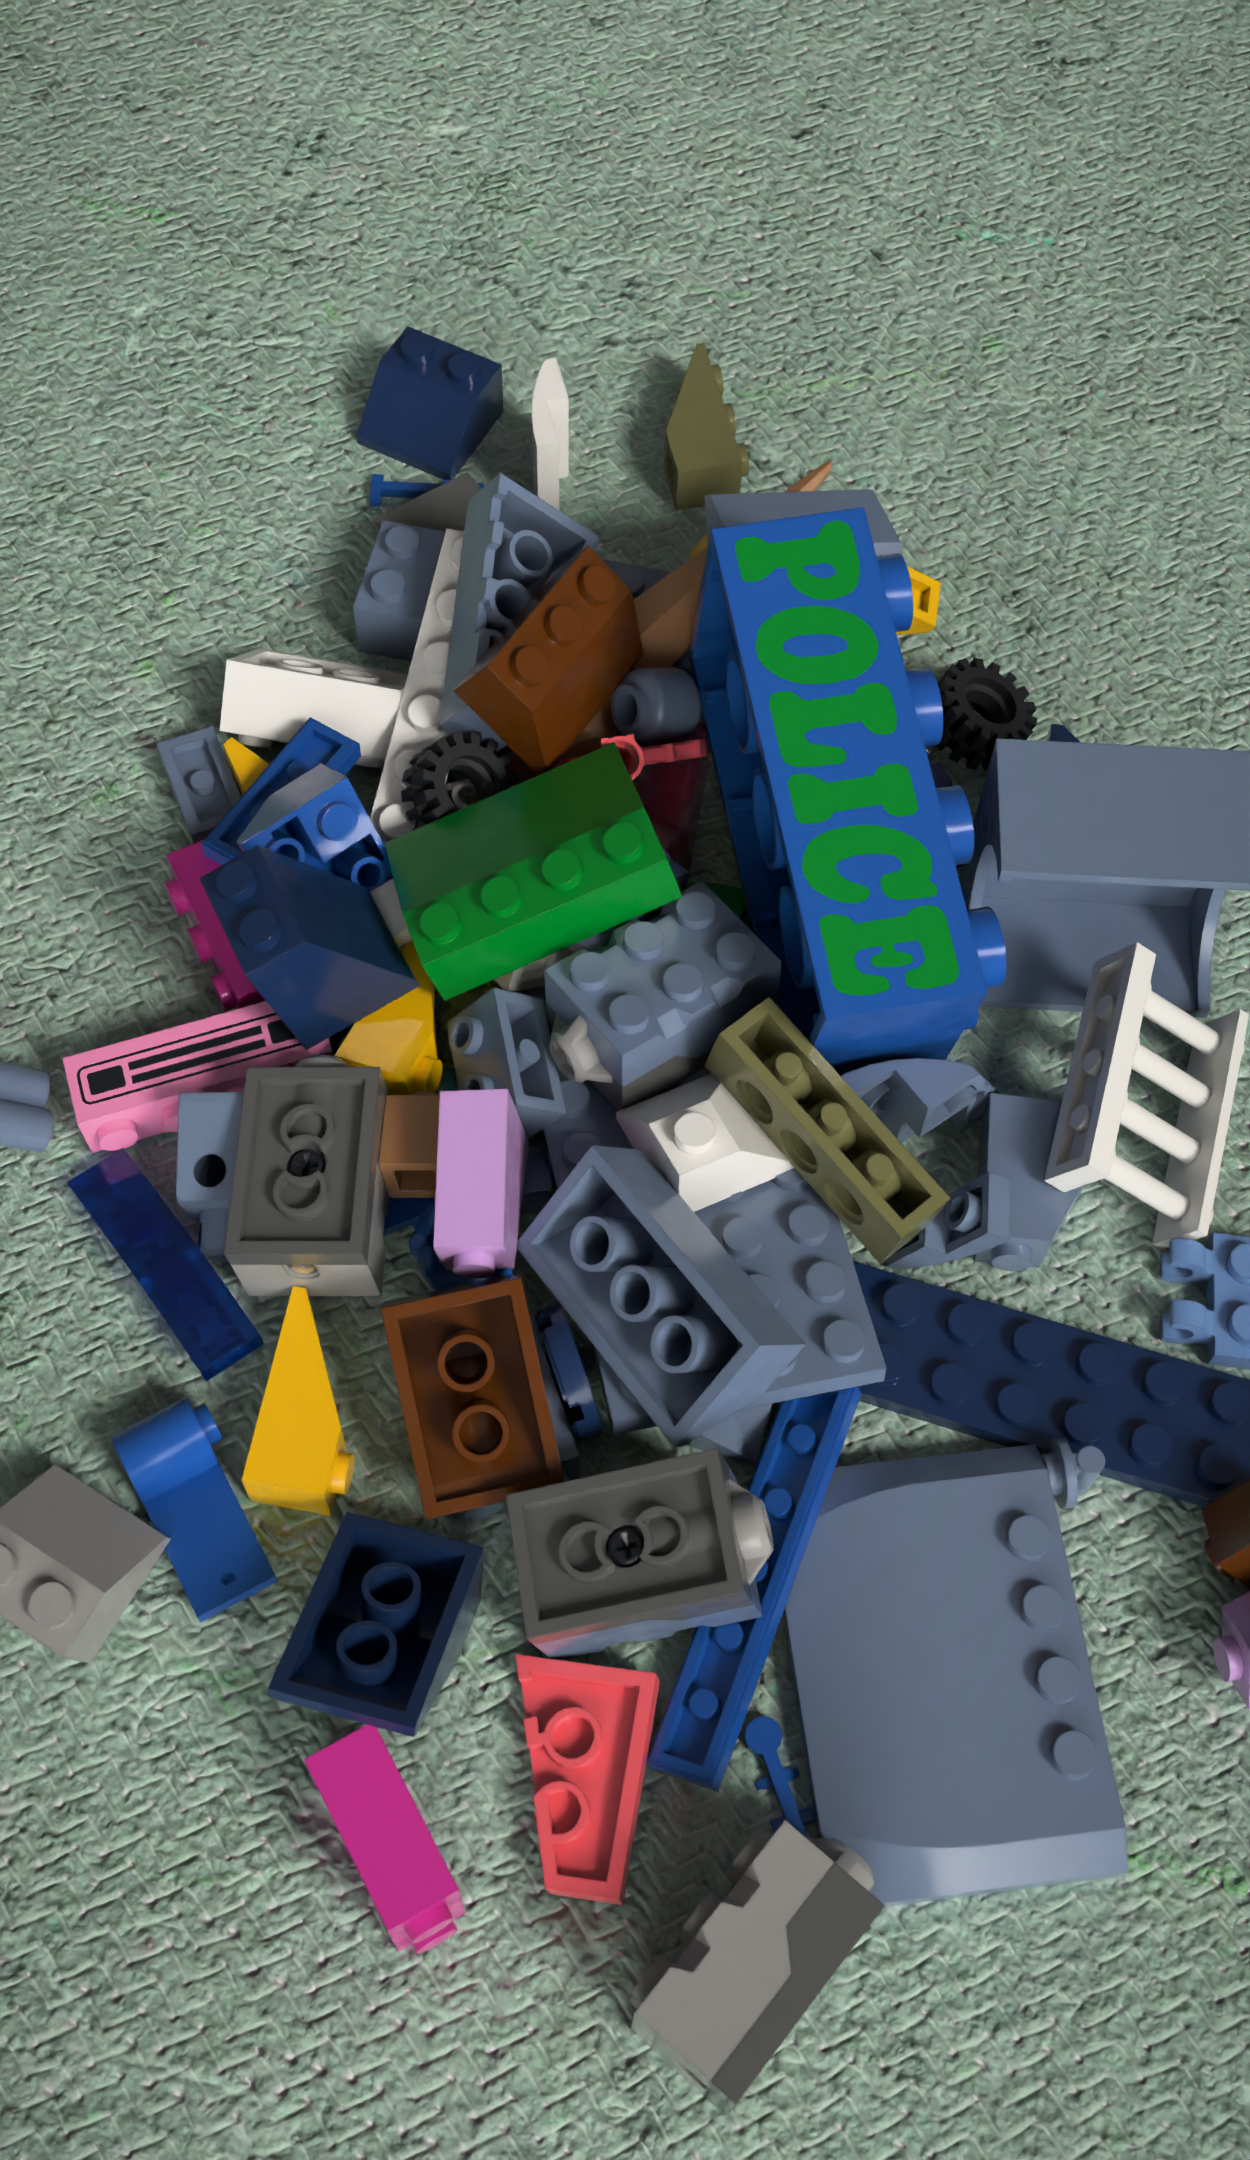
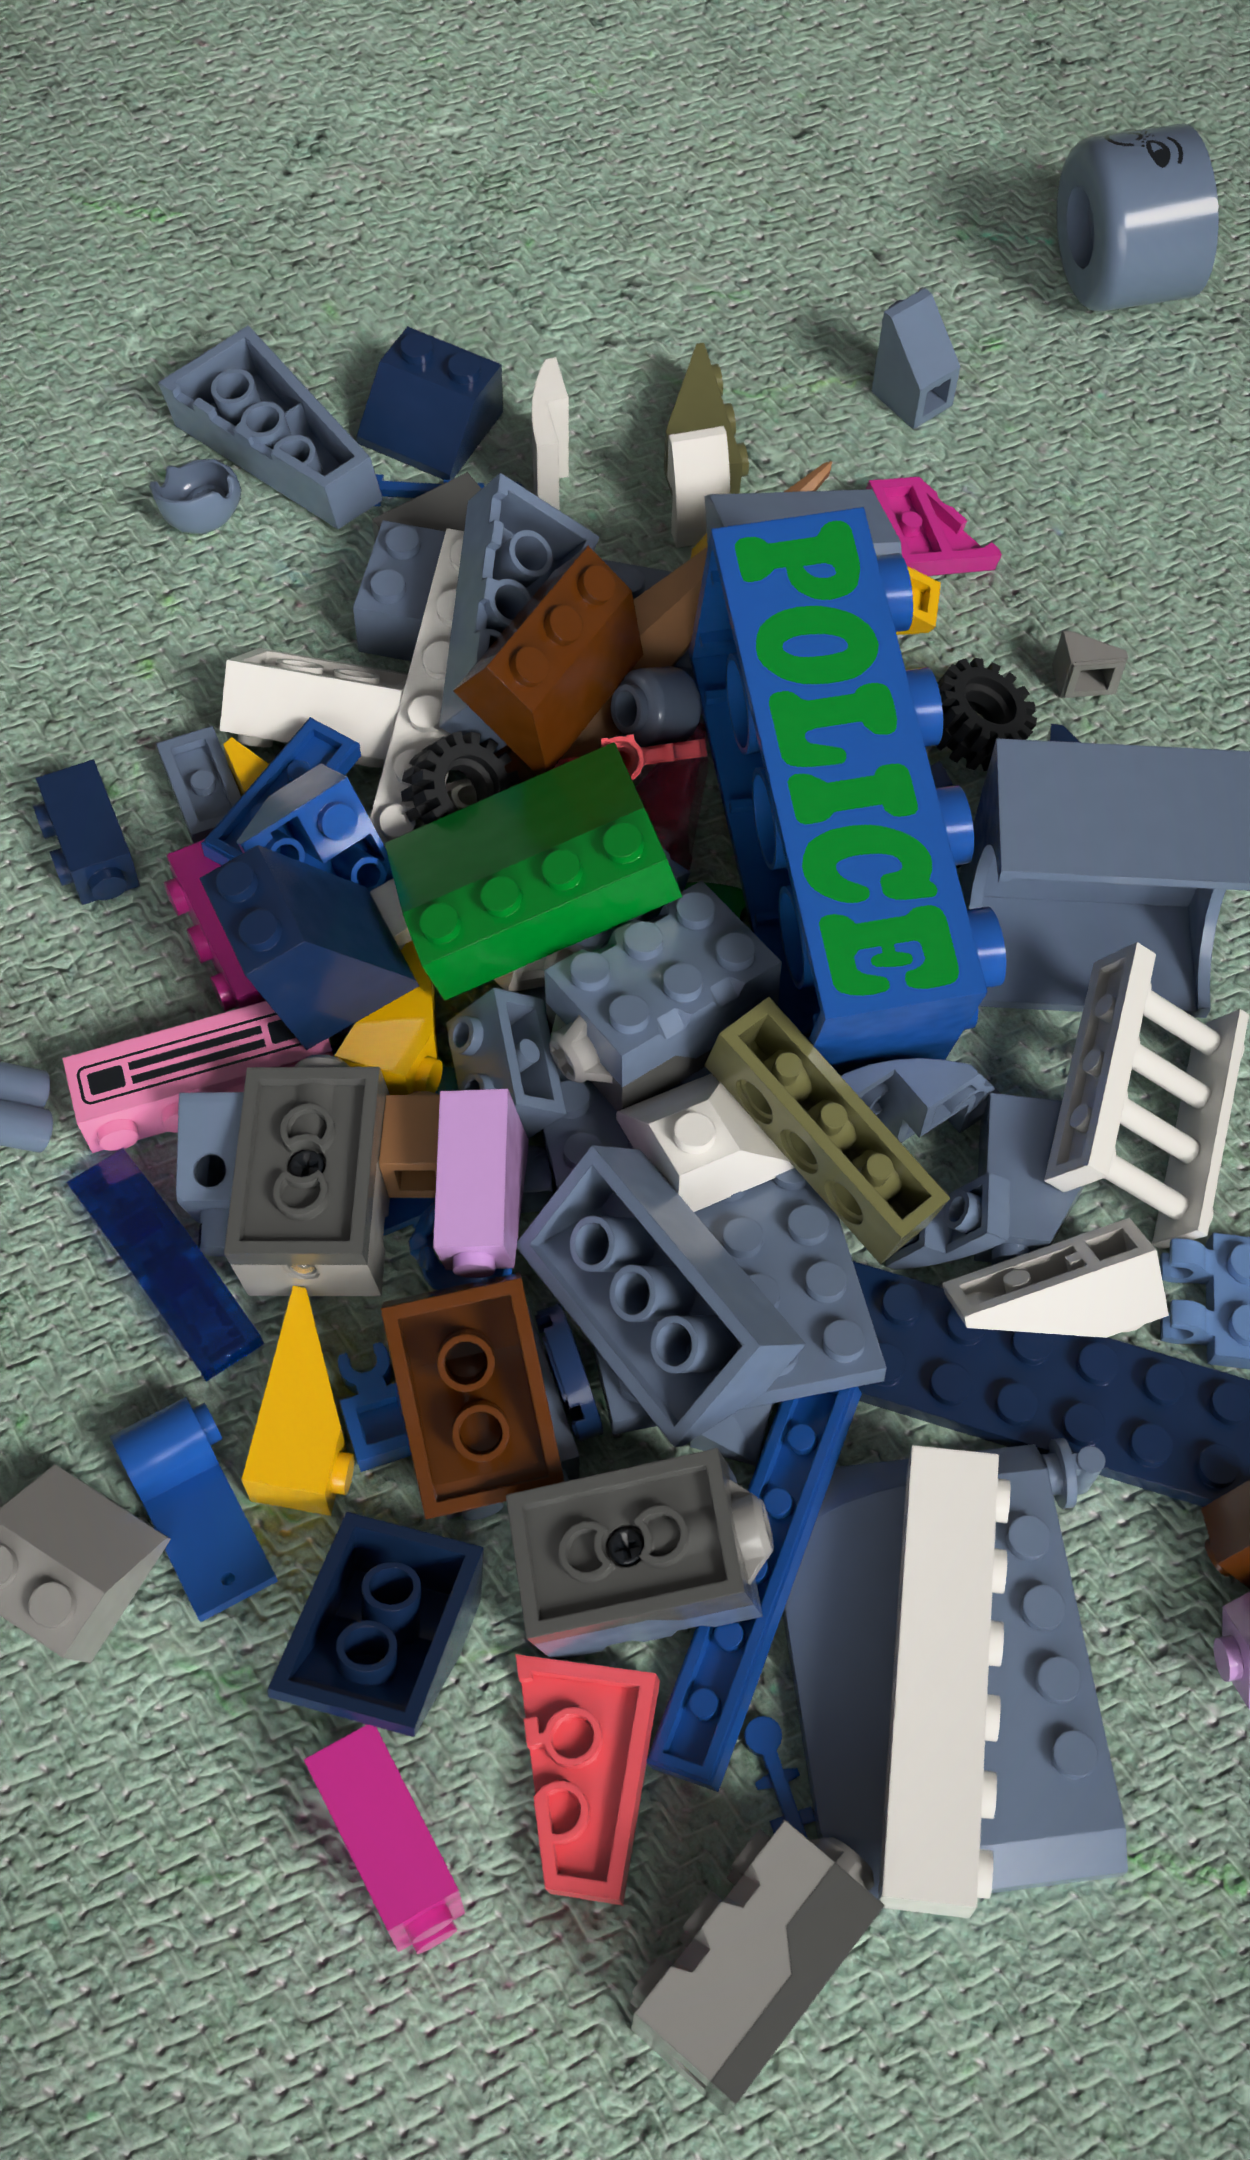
(88, 832): none -> dark blue brick
(198, 495): none -> sand blue hair
(273, 427): none -> sand blue wedge
(375, 1413): none -> blue plate
(695, 469): none -> white slope
(915, 360): none -> sand blue slope
(931, 530): none -> dark pink wing
(941, 1685): none -> white brick
(1076, 1287): none -> white slope
(1087, 666): none -> light grey slope
(1137, 217): none -> sand blue piece

